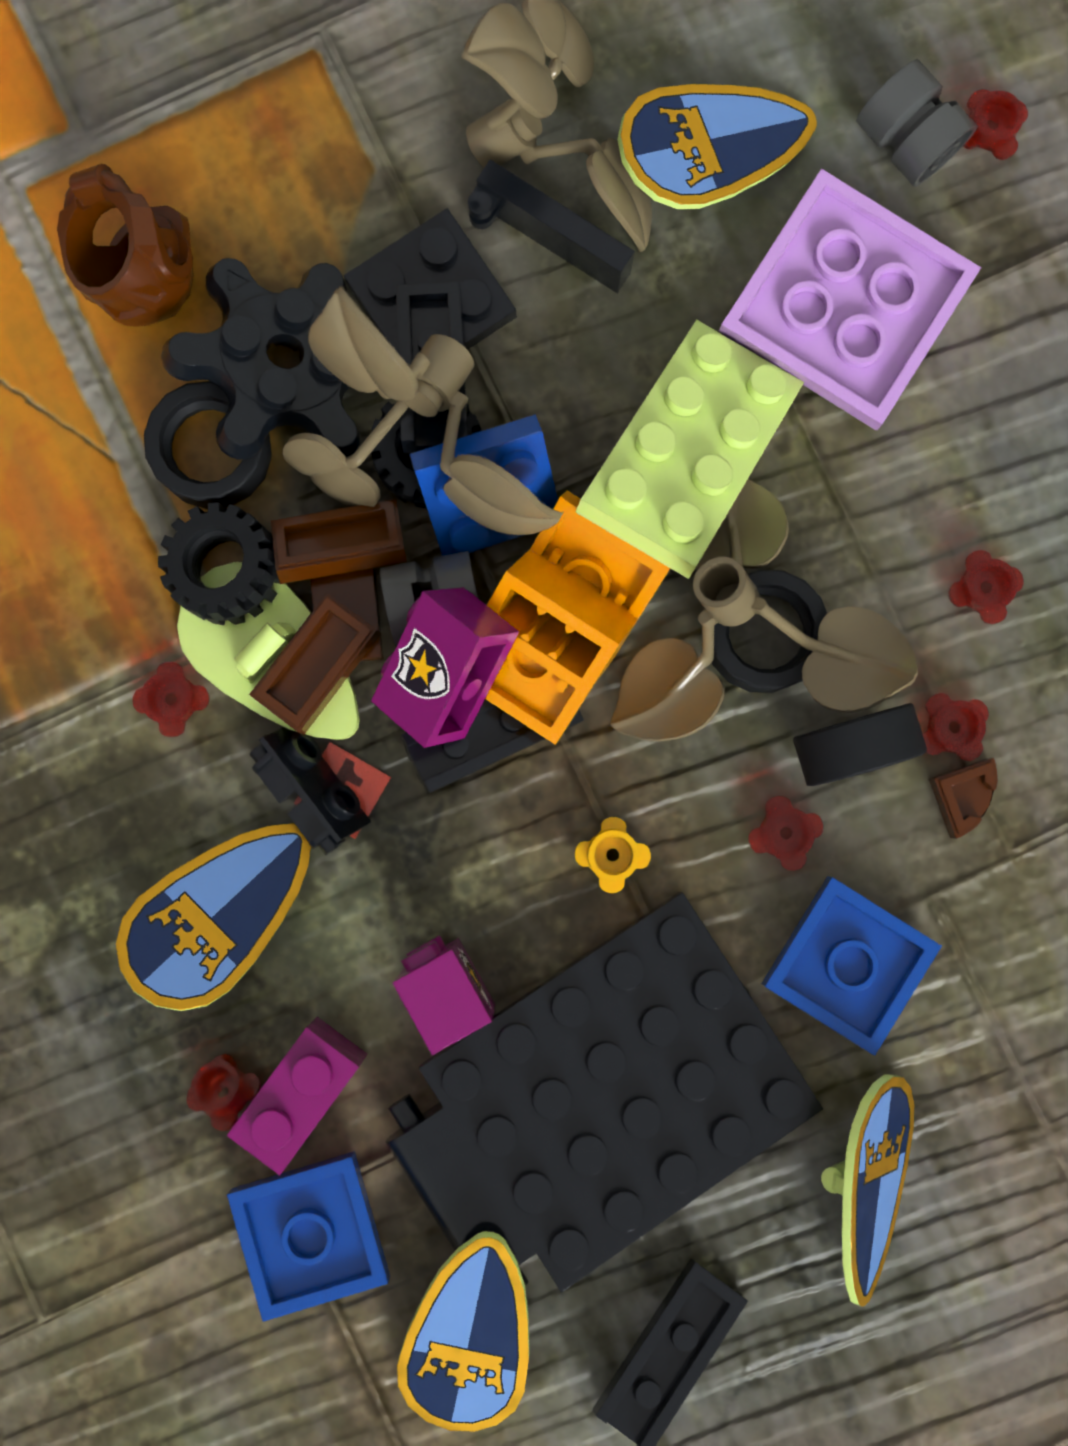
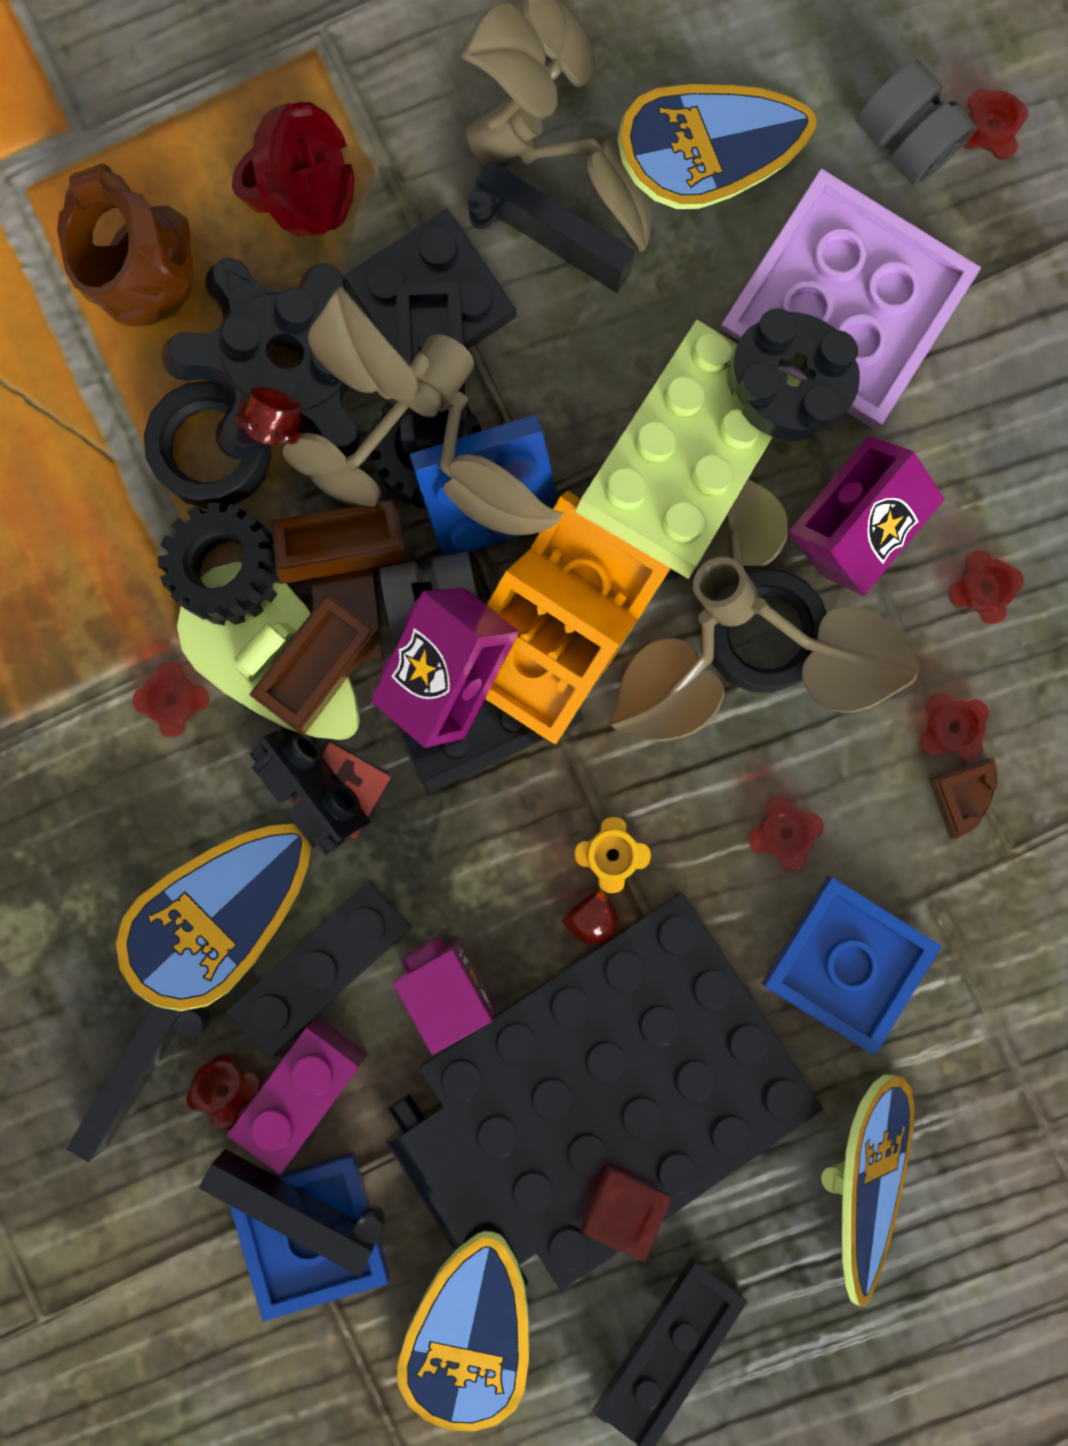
(131, 1076): none -> black hinge
(270, 416): none -> clear red plate
(294, 1211): none -> black hinge
(297, 170): none -> dark red tile
(319, 969): none -> black plate
(592, 918): none -> clear red hinge
(626, 1214): none -> clear red plate
(815, 348): none -> black plate
(860, 745): black tyre -> none
(867, 514): none -> magenta brick

